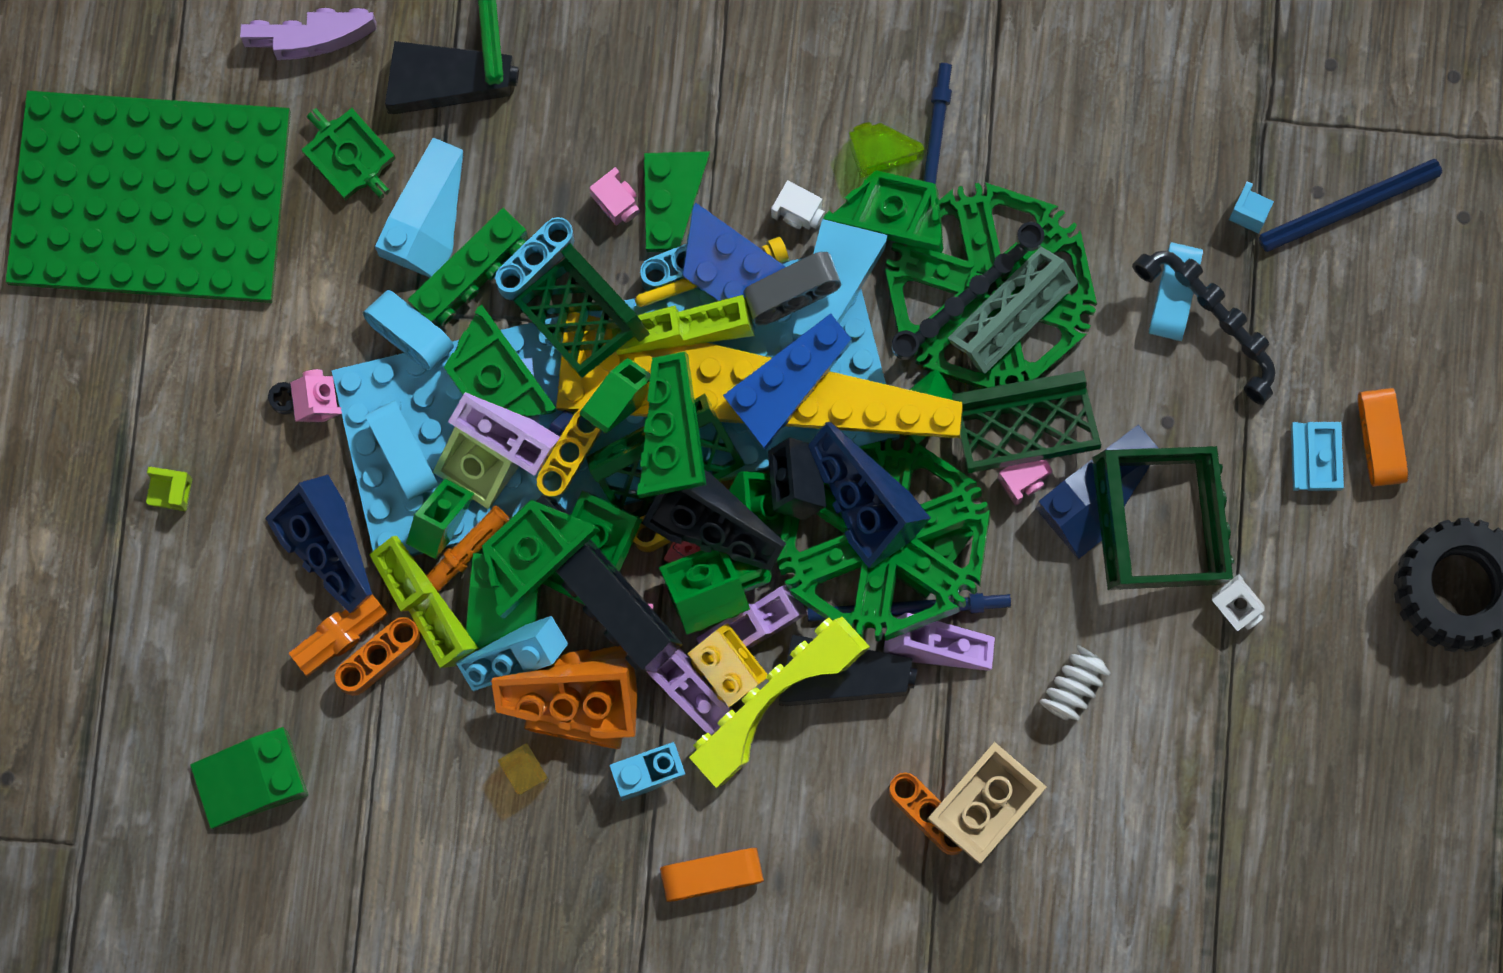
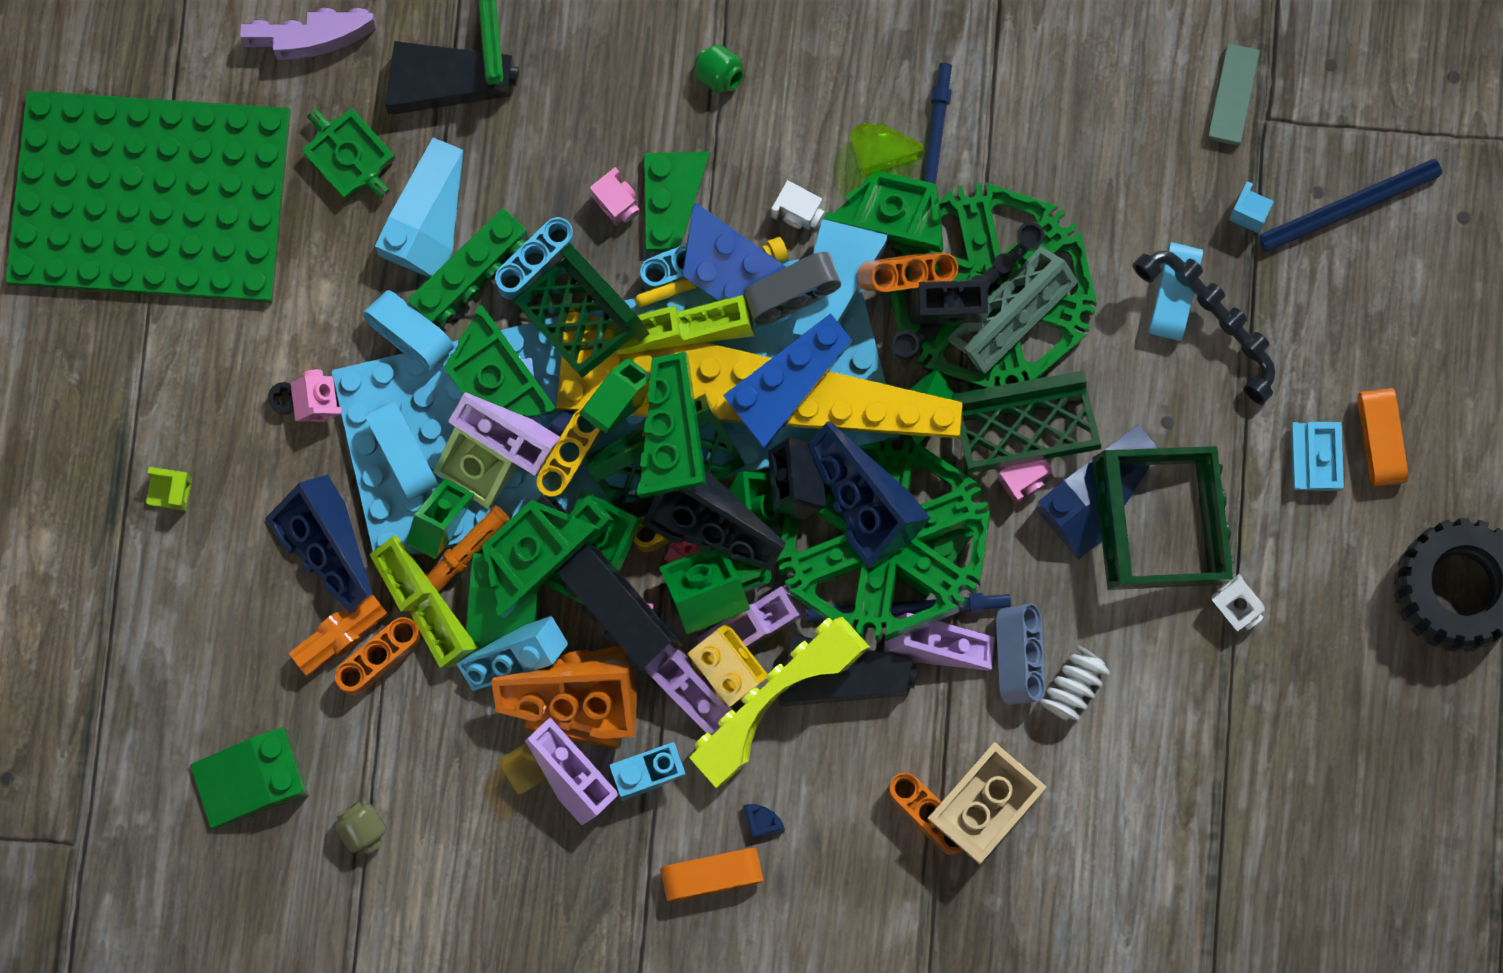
(360, 828): none -> olive head
(570, 773): none -> lavender slope
(593, 513): none -> green tile
(719, 69): none -> green head
(762, 821): none -> dark blue tile
(893, 271): none -> orange beam
(953, 302): none -> black brick
(1020, 654): none -> sand blue beam
(1233, 94): none -> sand green tile

